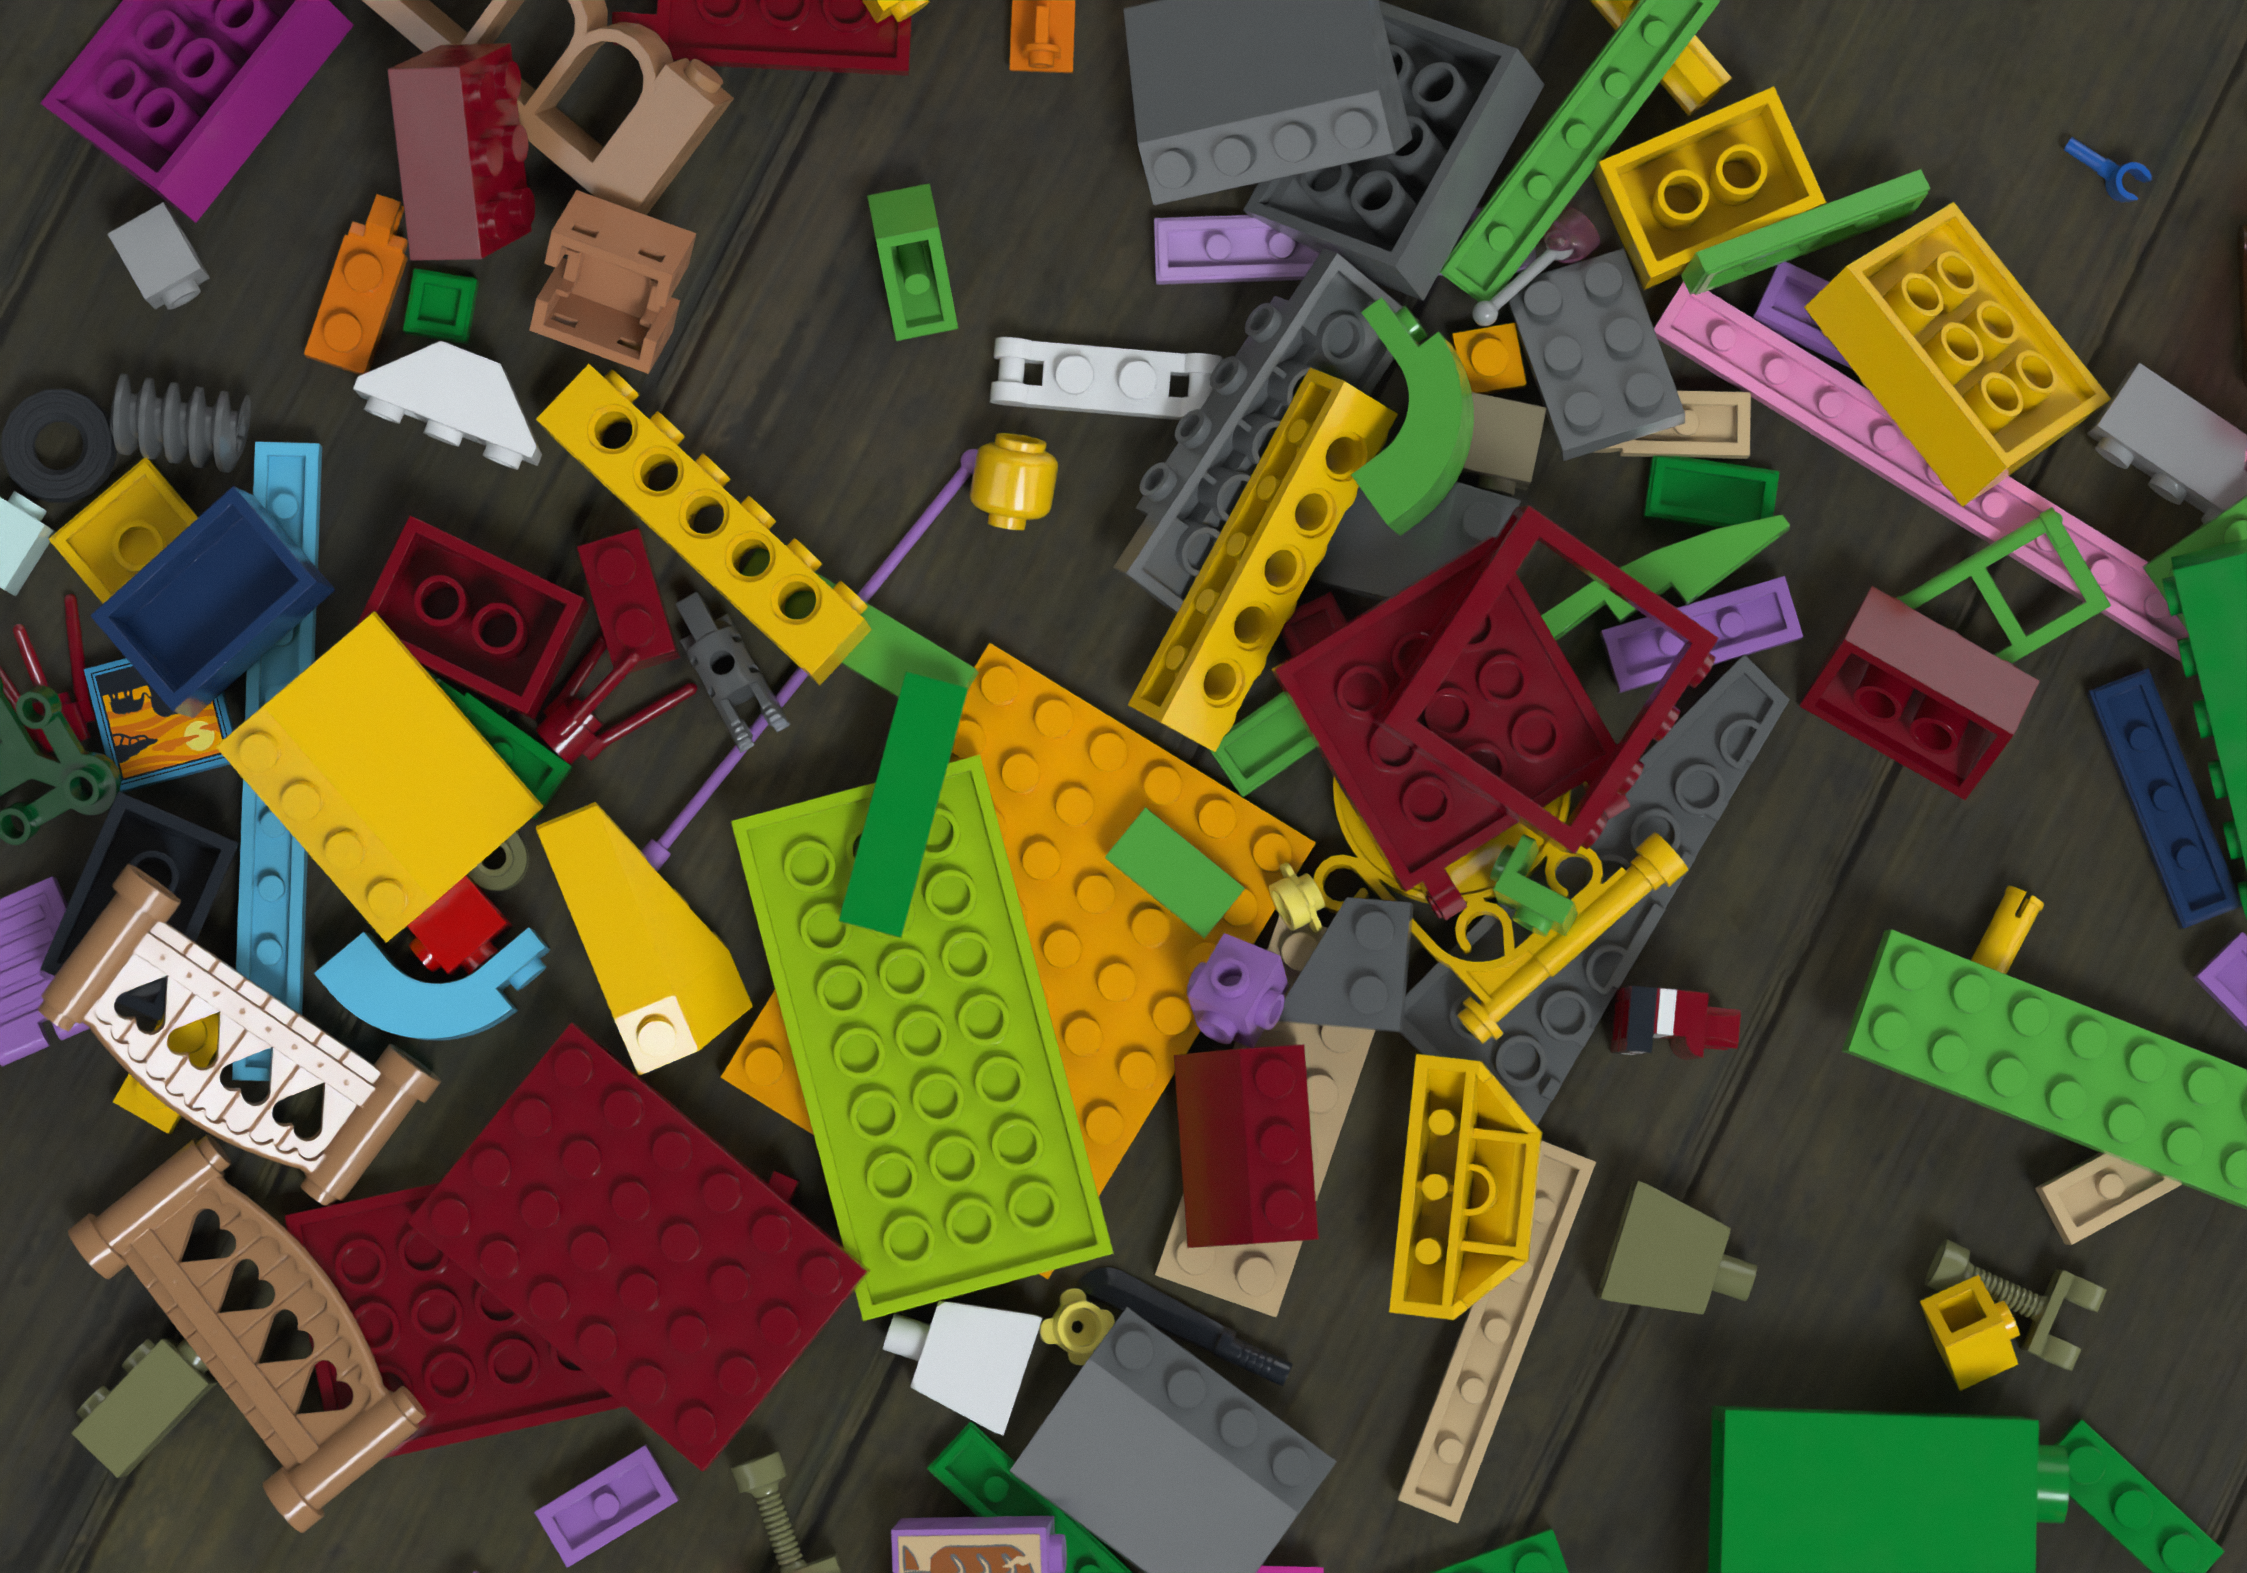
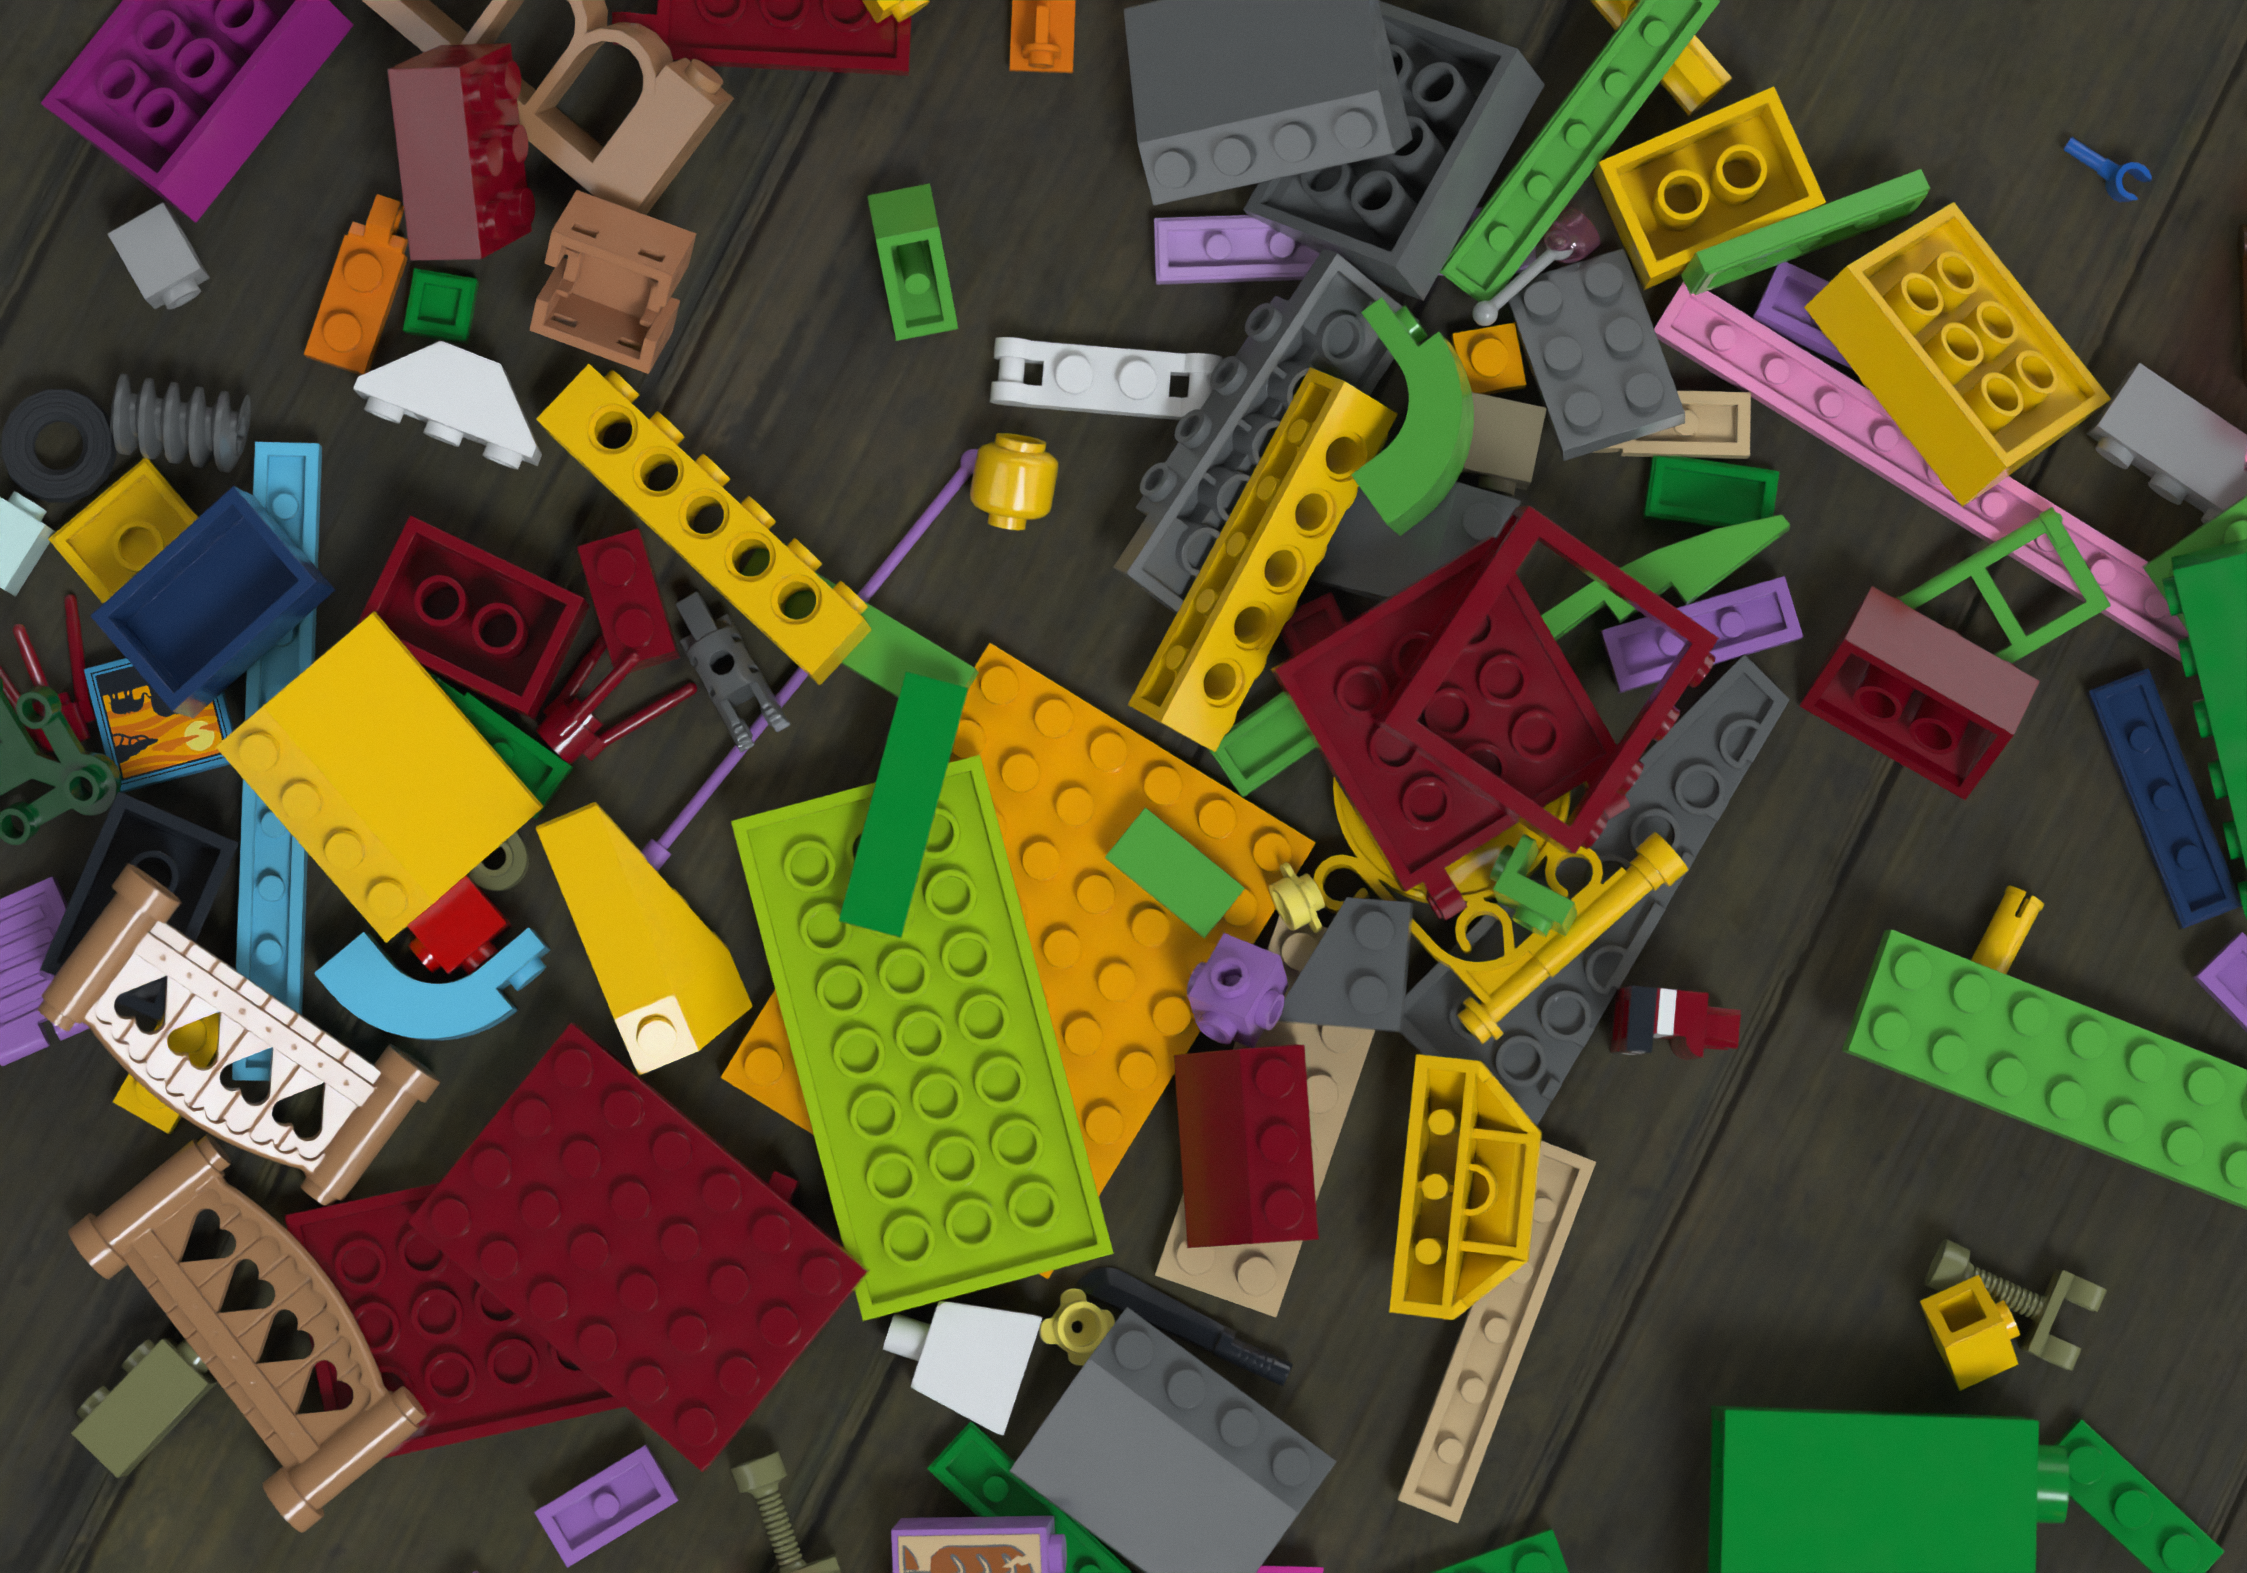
(1670, 1256): olive torso -> none
(2098, 1195): tan plate -> none

